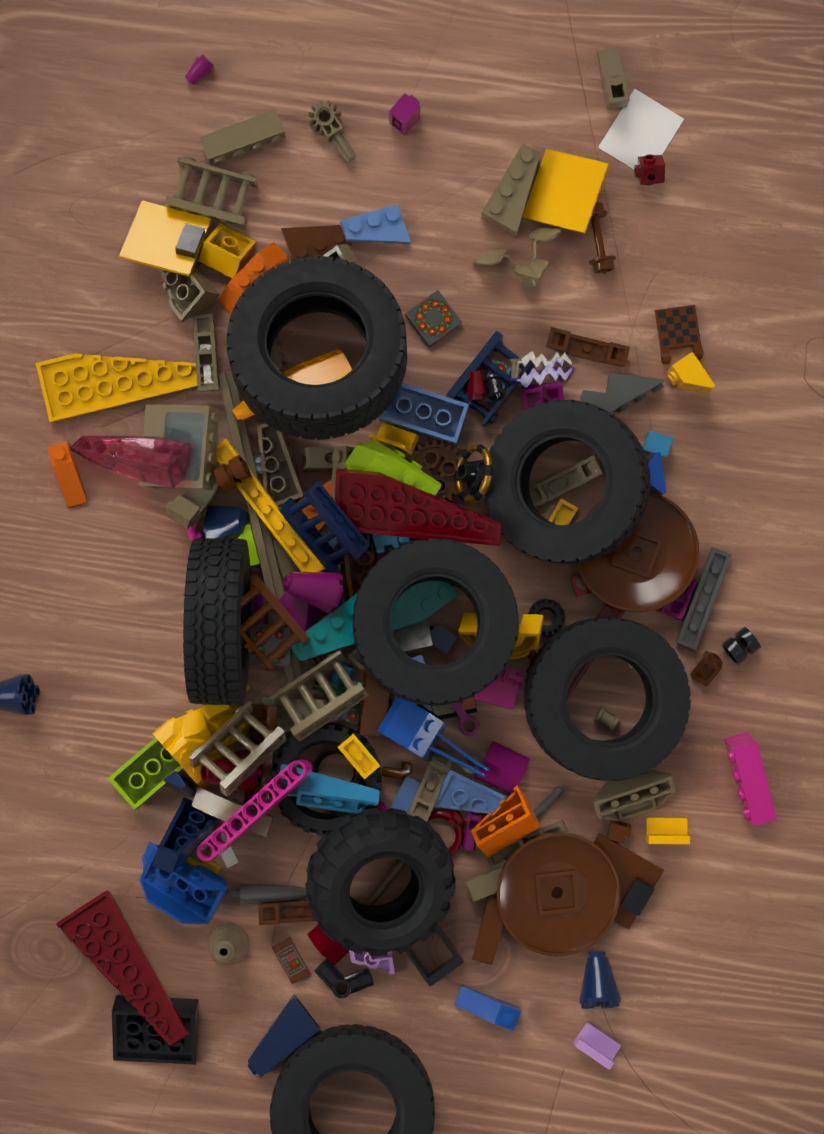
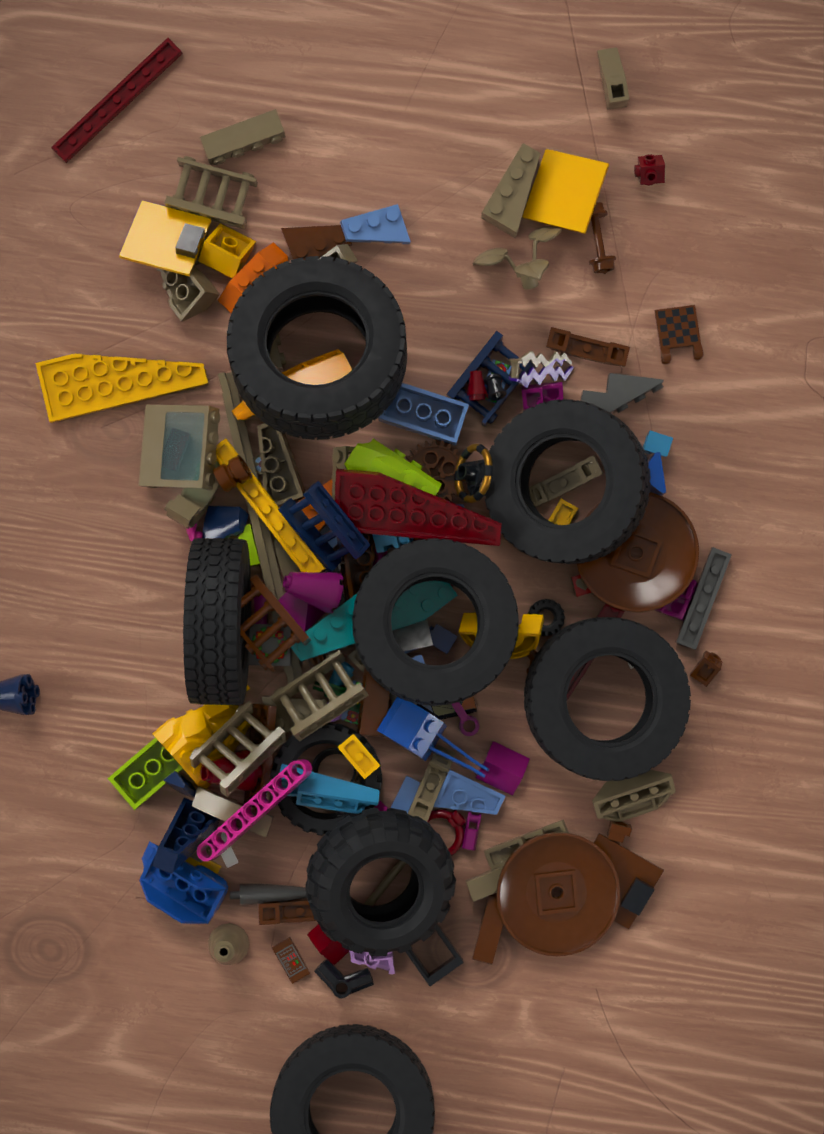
(67, 474): orange slope -> none
(112, 947): dark red wing -> none
(117, 100): none -> dark red tile
(139, 1042): black slope -> none
(140, 458): clear pink wedge -> none
(199, 69): magenta cone -> none
(205, 353): dark tan slope -> none
(285, 1035): dark blue slope -> none
(314, 459): dark tan torso -> none
(331, 129): dark tan gear -> none
(396, 438): yellow panel -> none
(397, 773): reddish brown arm -> none
(405, 113): magenta brick -> none
(433, 318): tile -> none
(475, 757): dark tan plate -> none
(488, 1007): blue slope -> none
(503, 689): dark pink hinge -> none
(506, 824): orange wedge -> none
(548, 801): dark grey bar -> none
(597, 1045): lavender panel -> none
(599, 983): dark blue cone -> none
(607, 718): dark tan bush -> none
(640, 130): white sticker -> none
(667, 830): yellow panel -> none
(690, 375): yellow slope -> none
(734, 648): black wheel -> none
(751, 778): dark pink wedge -> none

